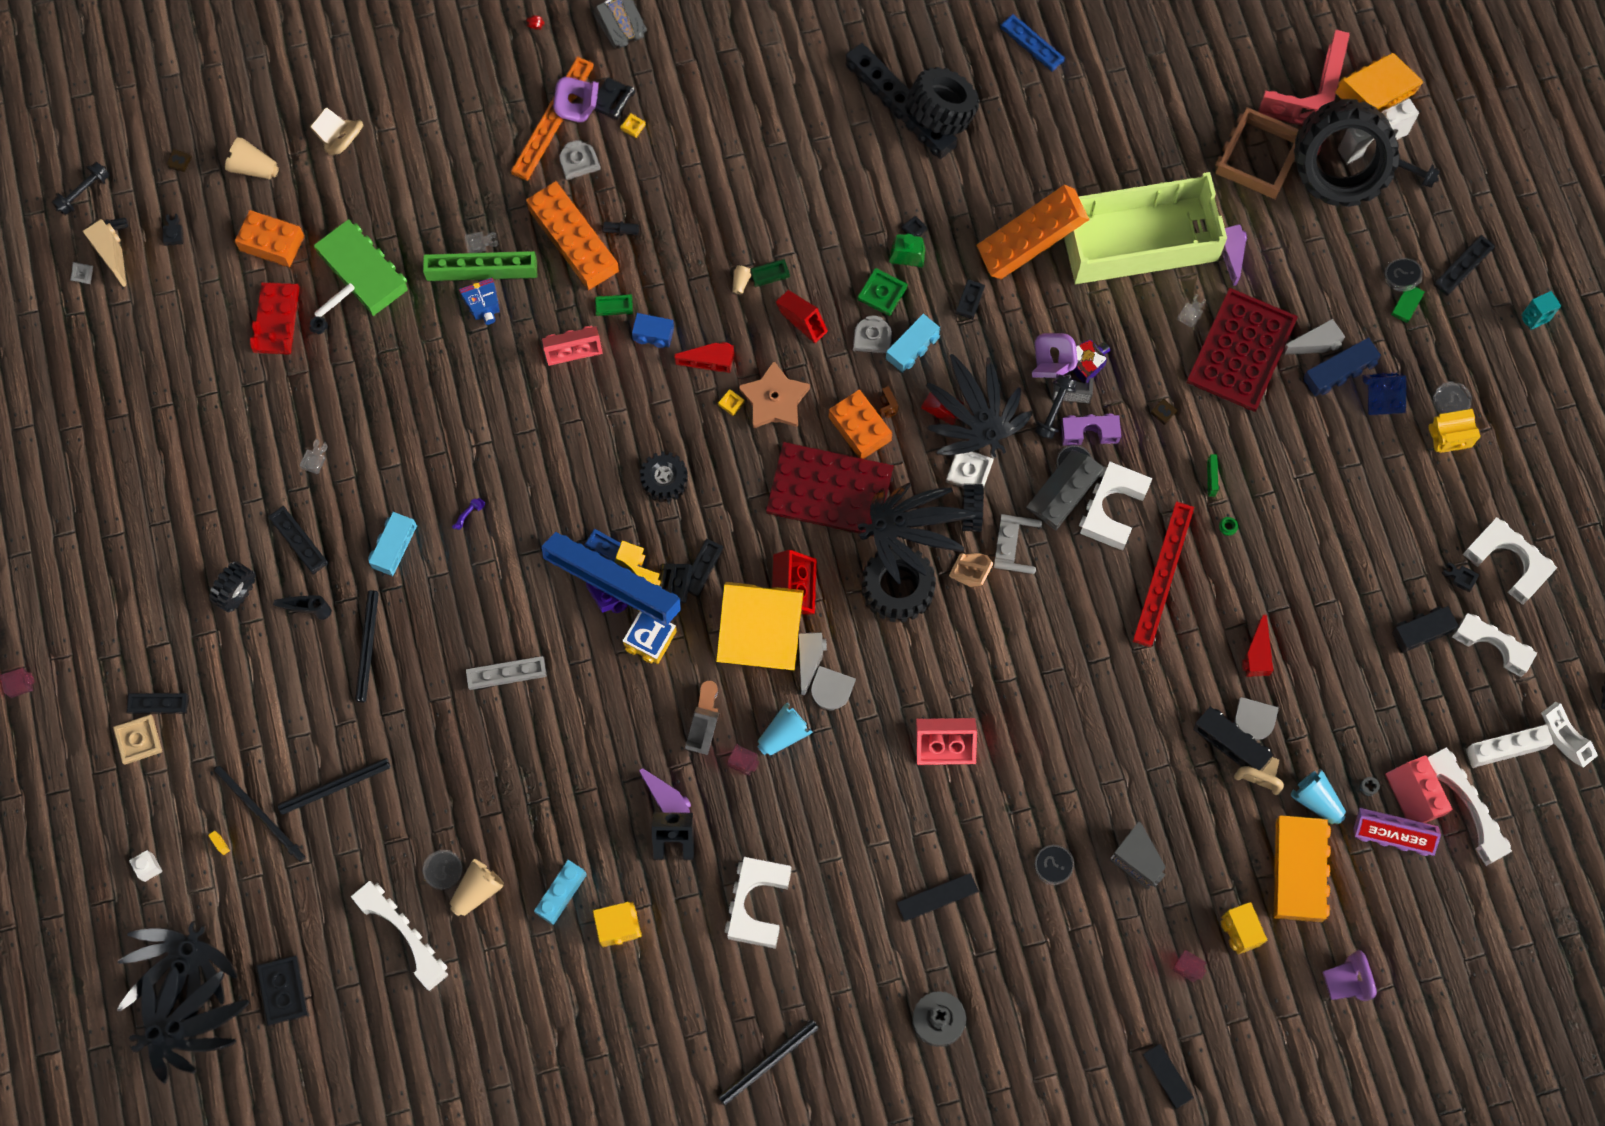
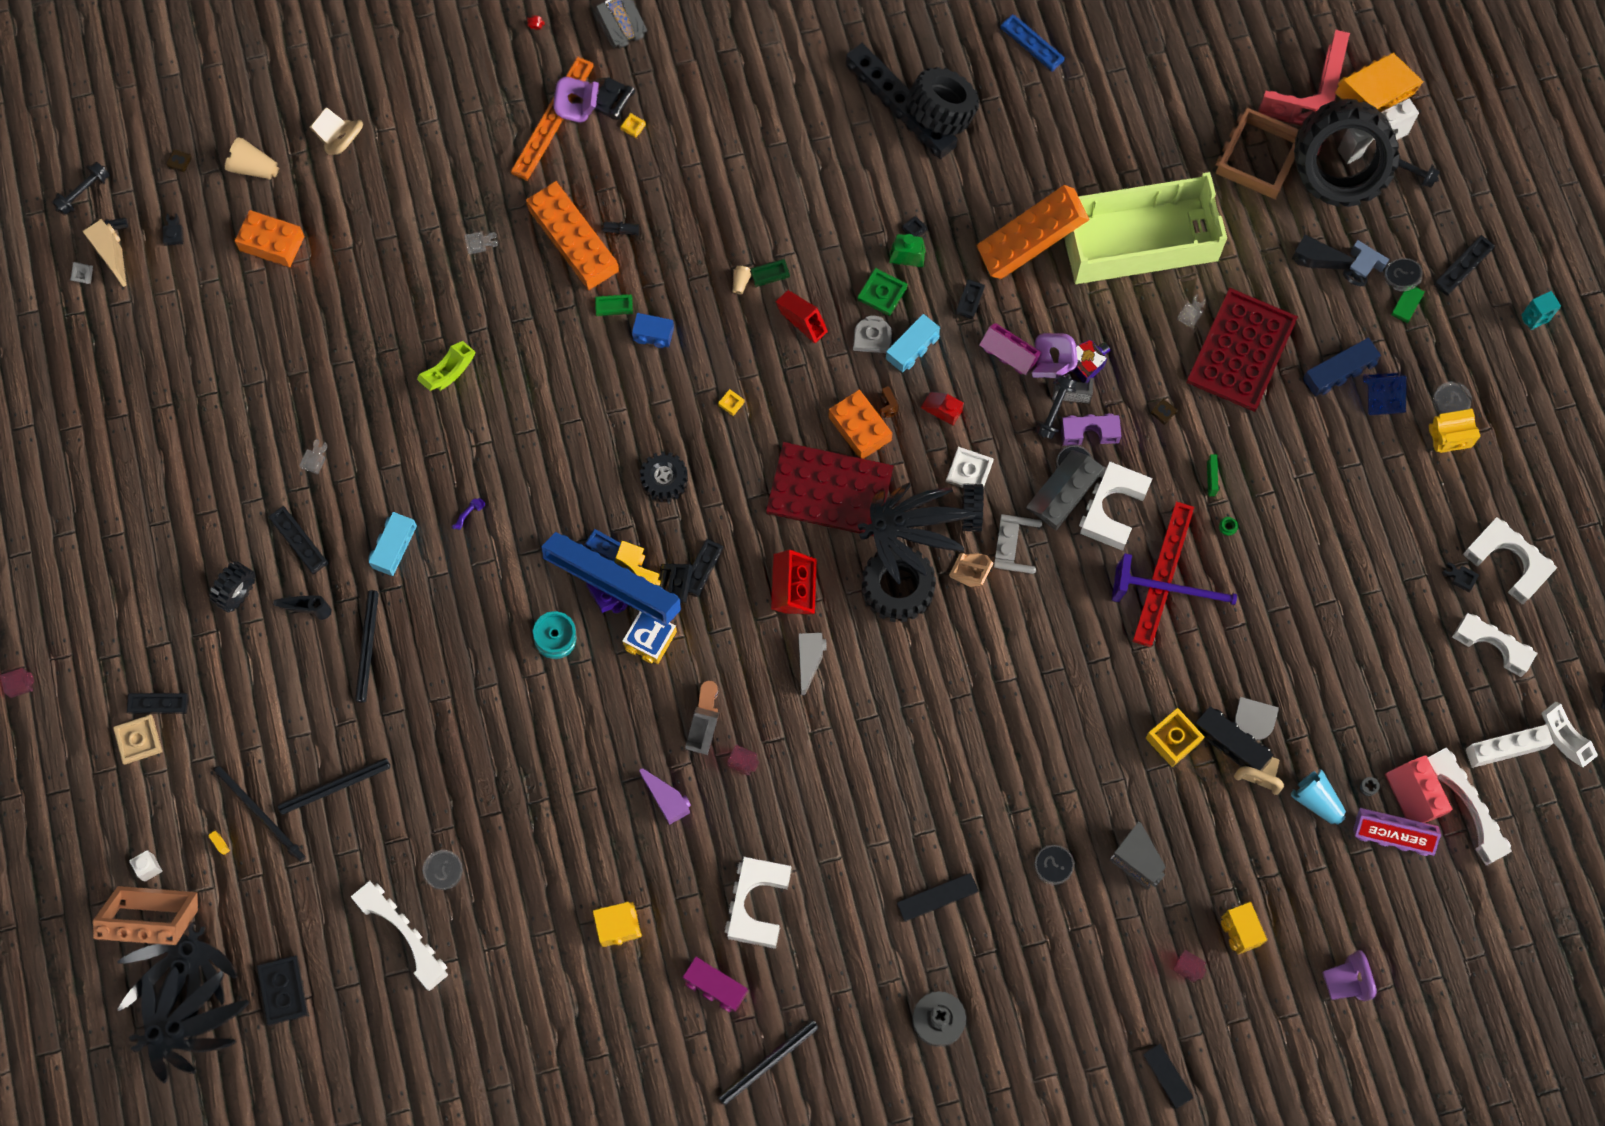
(181, 902): none -> nougat window
(275, 318): red hinge -> none
(318, 321): black plate -> none
(334, 300): white piece -> none
(362, 265): bright green brick -> none
(449, 368): none -> lime arch
(475, 888): tan cone -> none
(480, 266): bright green brick -> none
(481, 300): blue torso -> none
(506, 673): light grey plate -> none
(557, 646): none -> teal wheel
(560, 892): medium azure brick -> none
(572, 345): coral slope -> none
(578, 159): light grey tile -> none
(673, 828): black brick -> none
(709, 357): red slope -> none
(714, 985): none -> magenta brick
(759, 626): yellow tile -> none
(778, 409): nougat plate -> none
(783, 731): medium azure cone -> none
(831, 688): light grey tile -> none
(946, 741): coral slope -> none
(985, 422): black plant -> none
(1010, 349): none -> magenta brick
(1123, 578): none -> dark purple tile
(1174, 737): none -> yellow brick
(1234, 251): medium lavender slope -> none
(1258, 656): red slope -> none
(1301, 869): light orange brick -> none
(1316, 254): none -> black slope
(1318, 340): light grey slope -> none
(1365, 261): none -> sand blue piece
(1424, 628): black brick -> none

